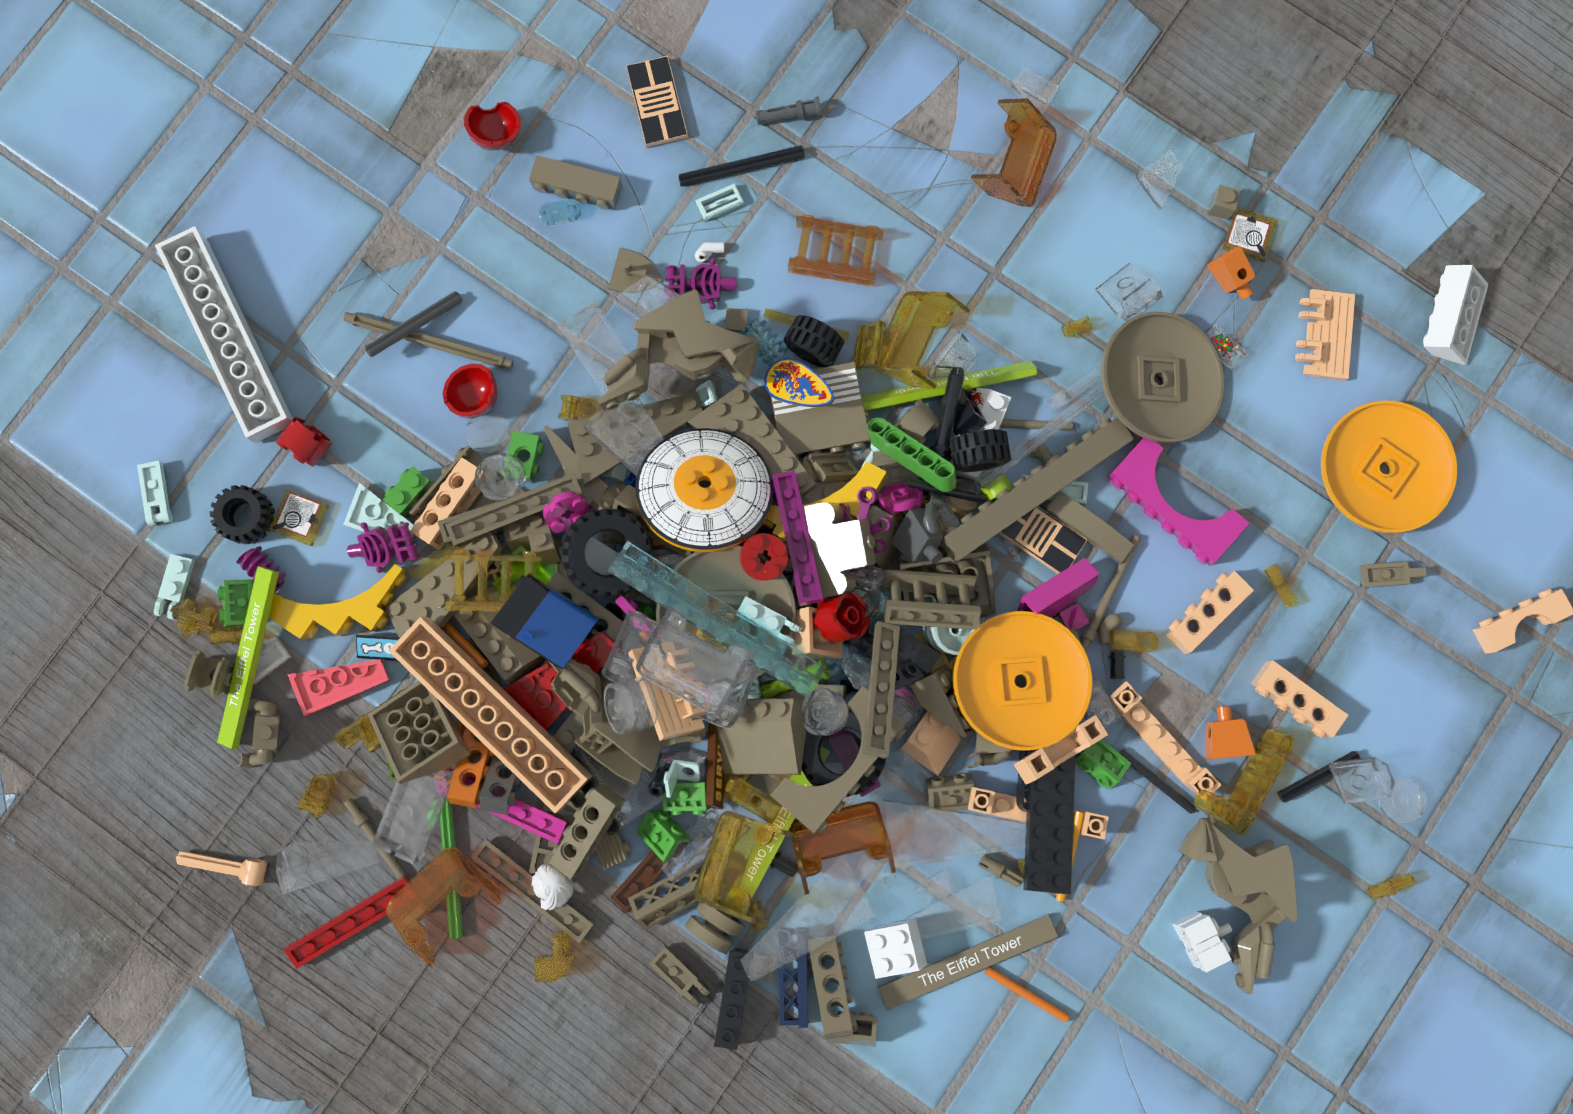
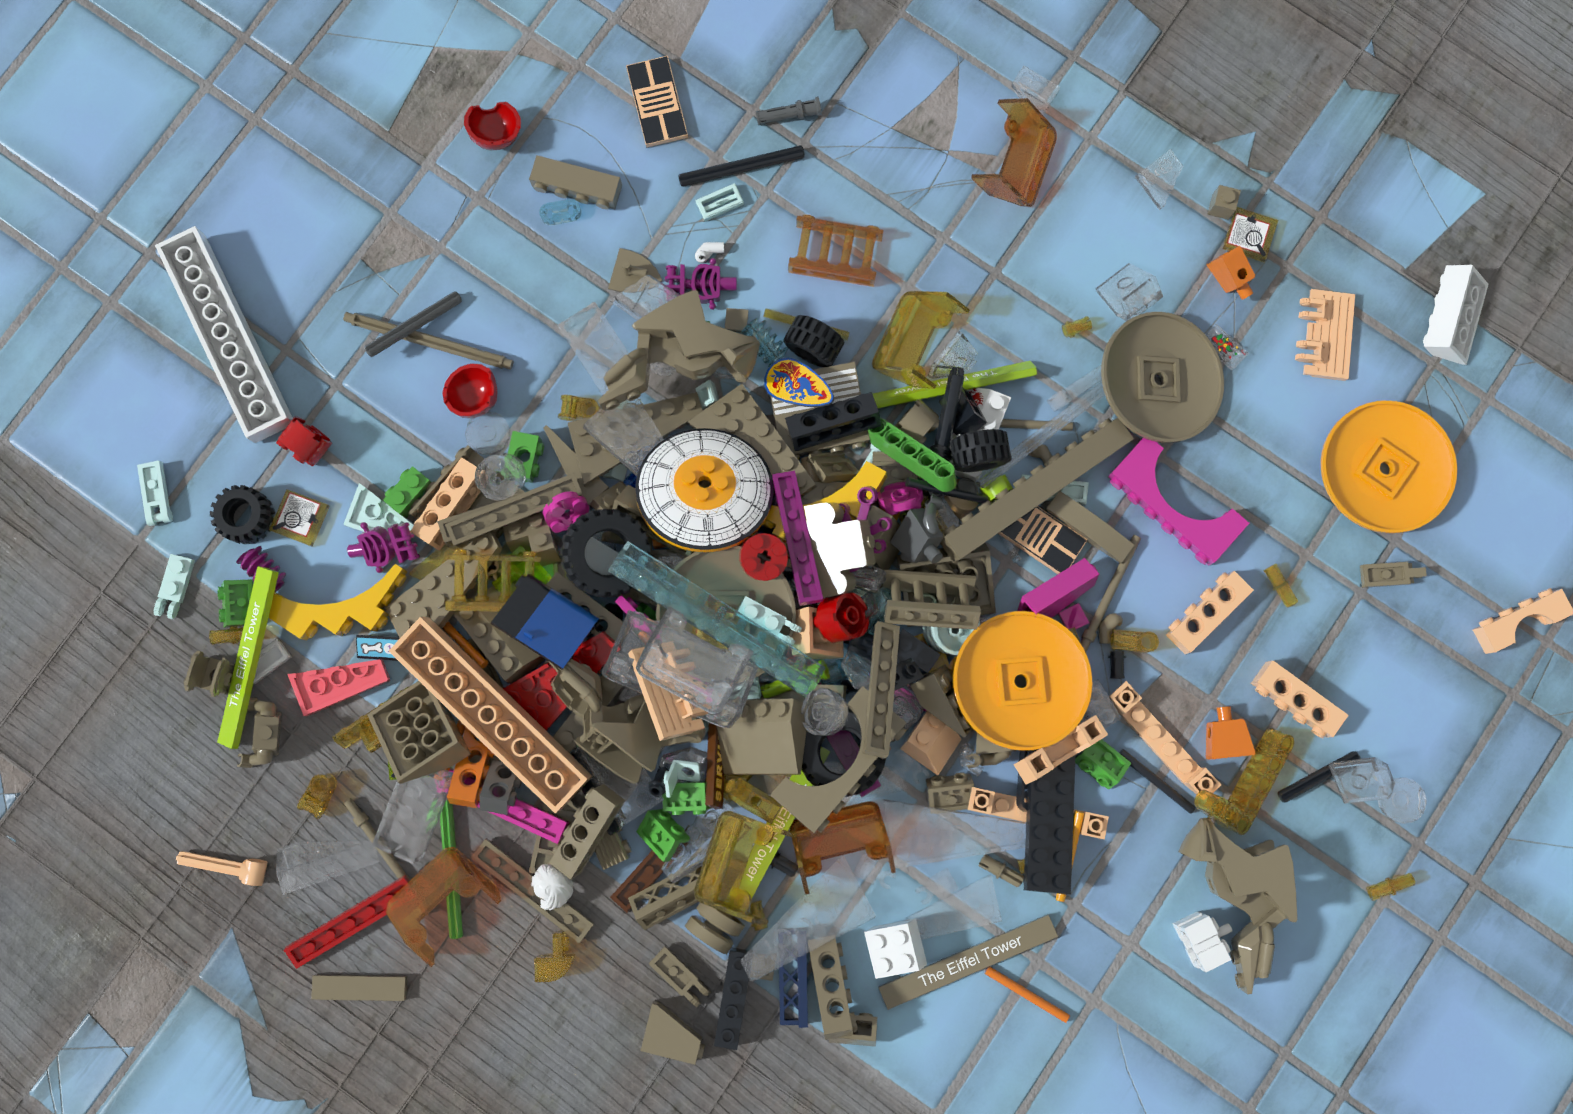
(191, 622): clear yellow hips -> none
(359, 987): none -> dark tan tile
(630, 705): clear wheel -> none
(670, 1036): none -> dark tan slope
(833, 421): none -> black brick
(869, 345): clear yellow plate -> none
(965, 750): none -> clear arm

